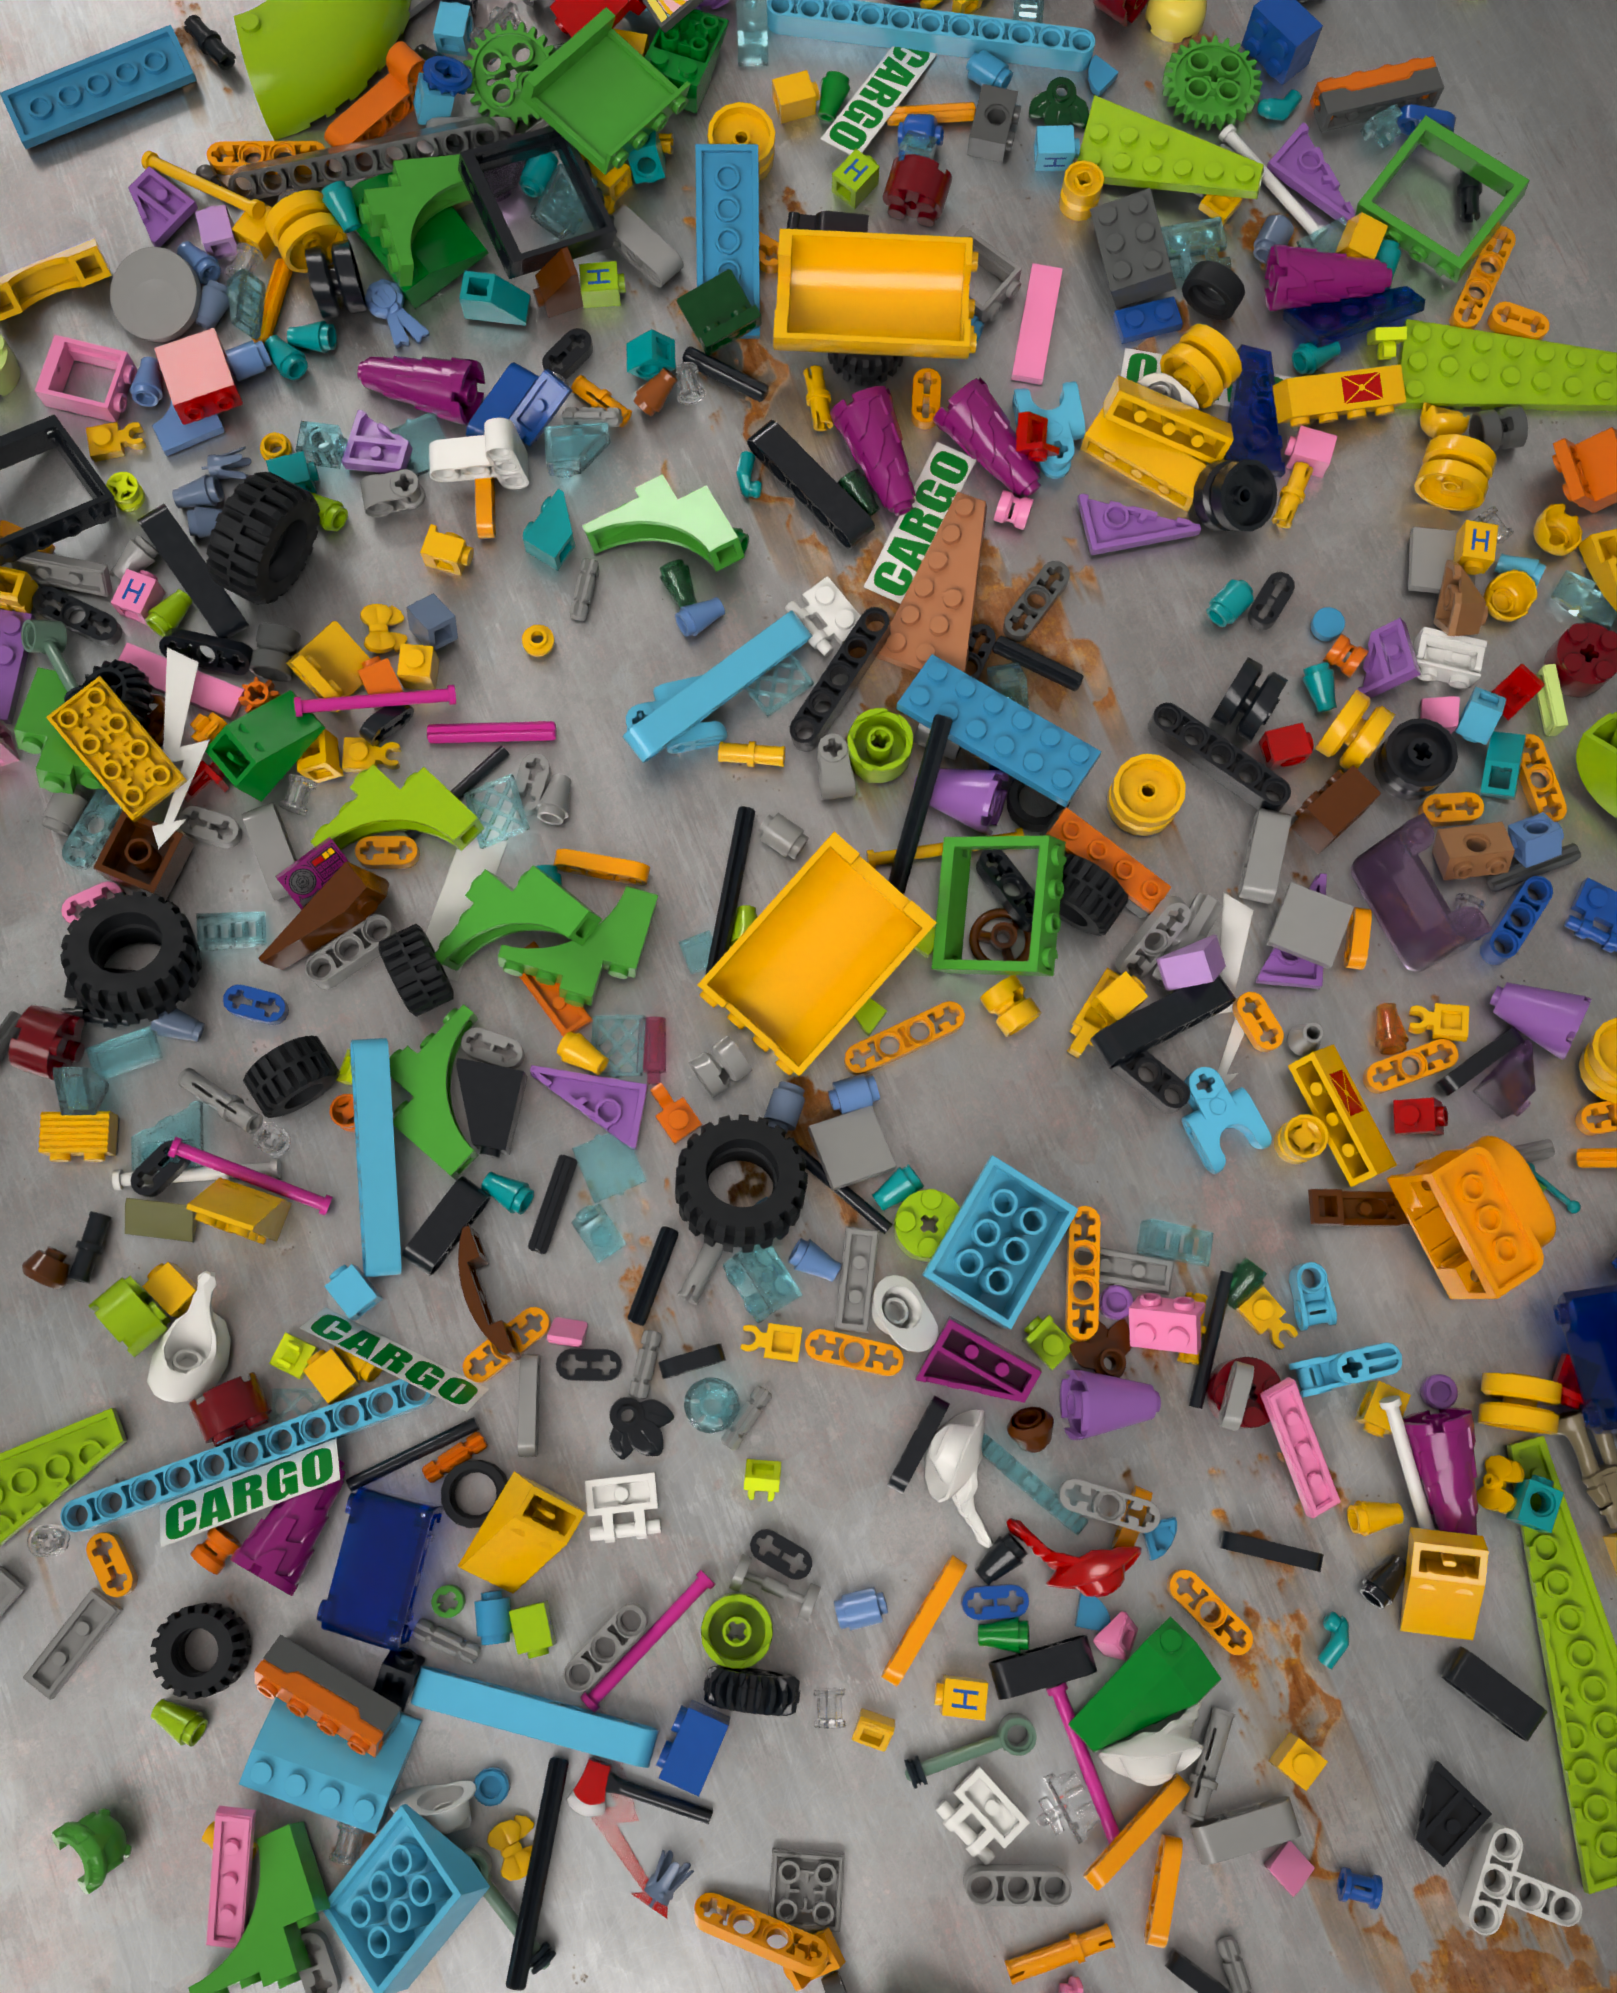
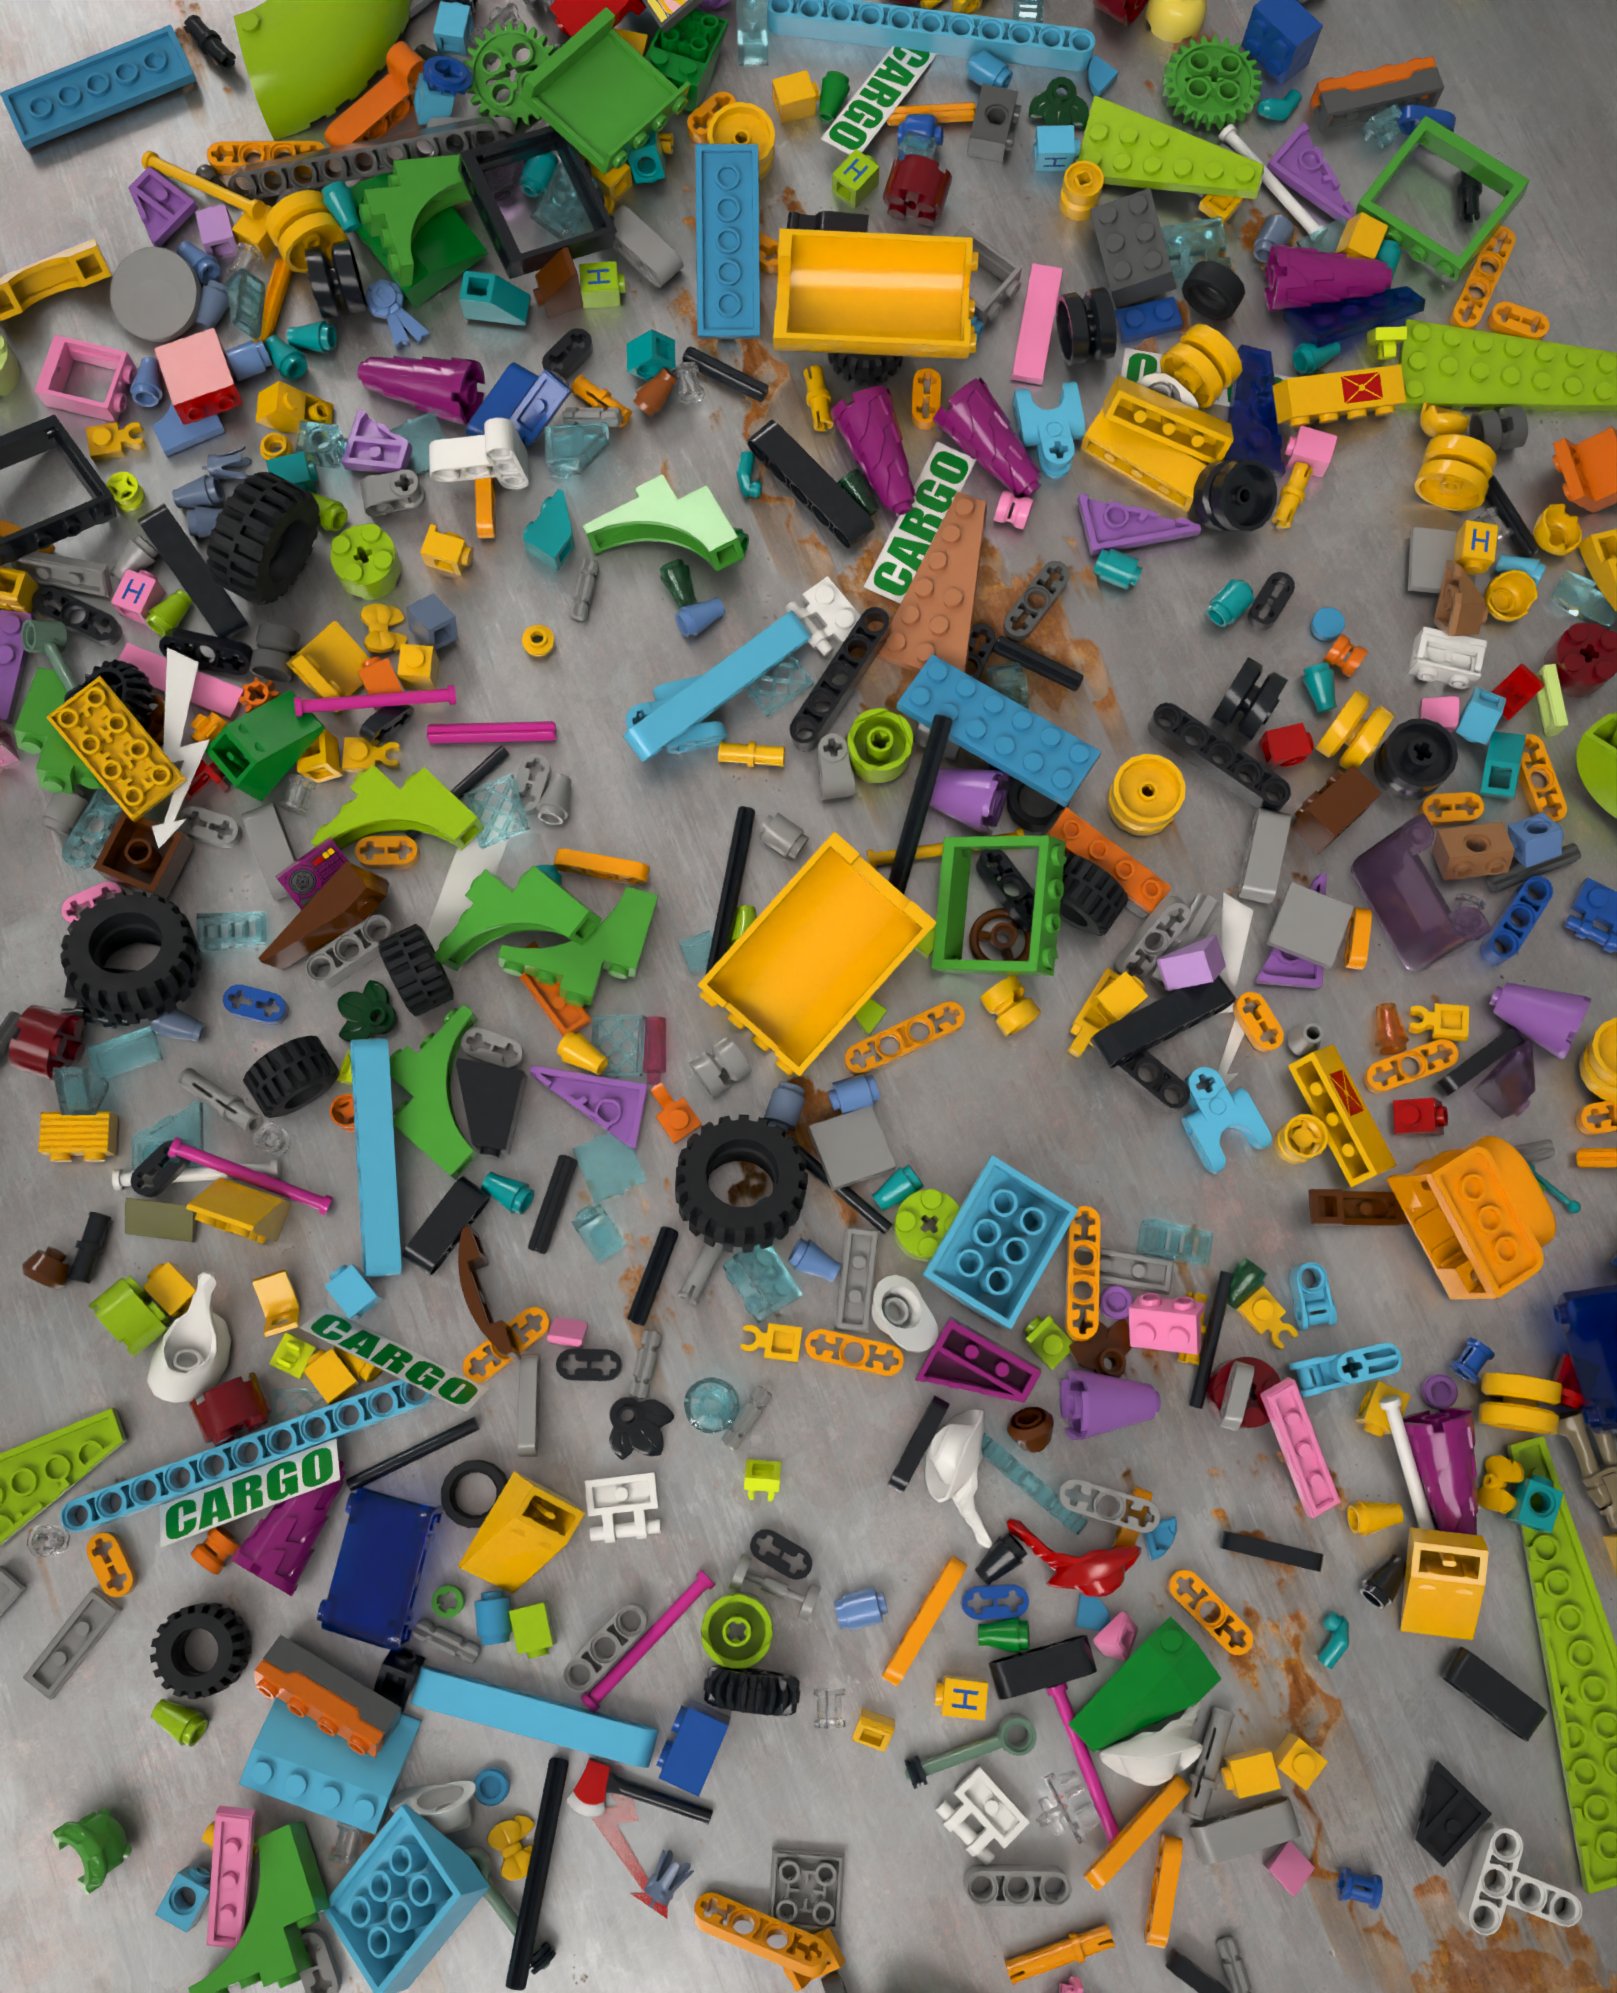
(175, 1909): none -> medium azure brick
(278, 1302): none -> yellow bracket
(285, 407): none -> yellow slope
(362, 1011): none -> dark green plate
(363, 545): none -> lime brick
(454, 1456): orange axle -> none
(692, 1361): black beam -> none
(704, 114): none -> light orange beam
(719, 312): dark green bracket -> none
(1032, 437): red bracket -> none
(1086, 326): none -> black wheel
(1117, 568): none -> teal brick
(1250, 1773): none -> yellow brick
(1389, 659): medium lavender wing -> none
(1471, 1360): none -> blue bush
(1510, 517): none -> black axle

